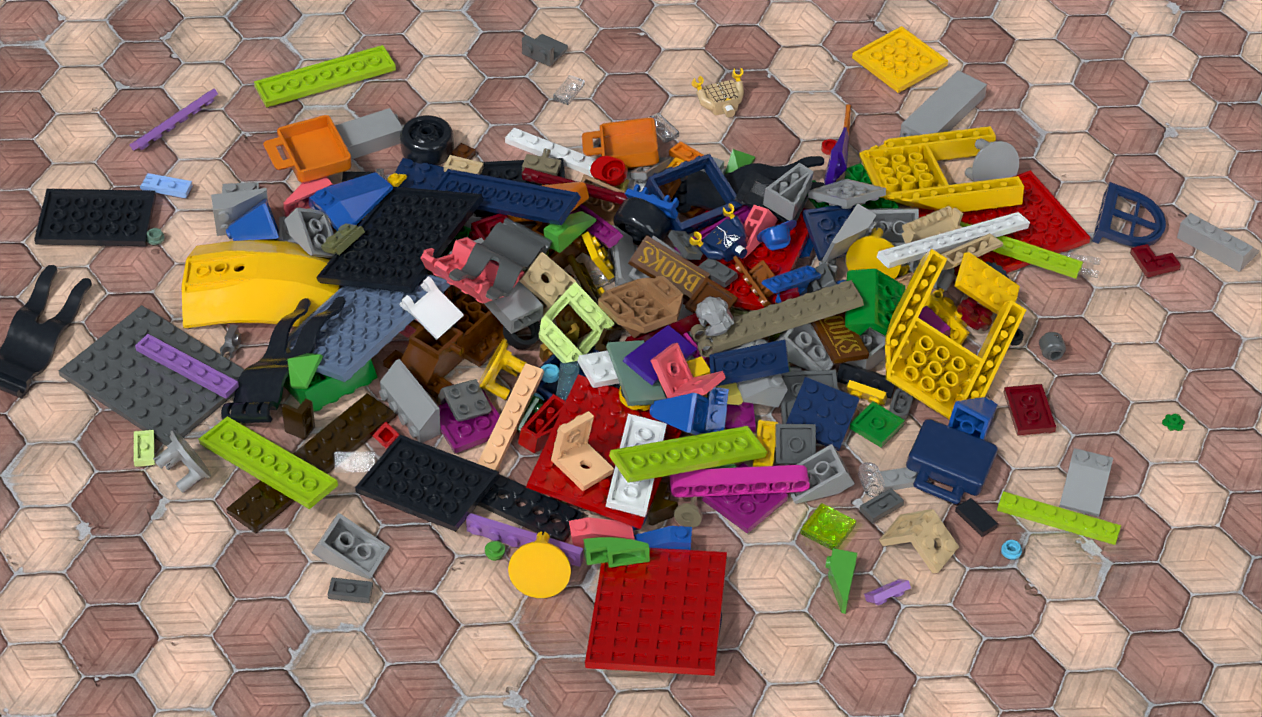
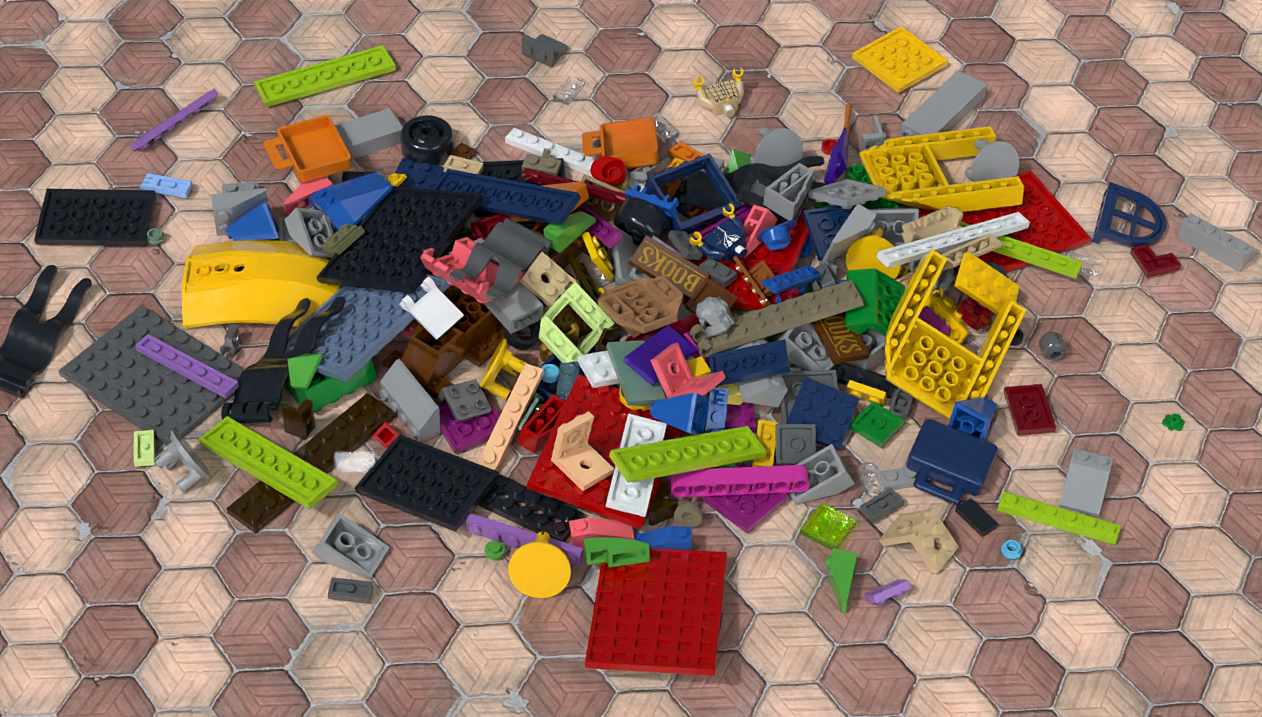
(777, 147): none -> light grey piece
(875, 138): none -> light grey bracket

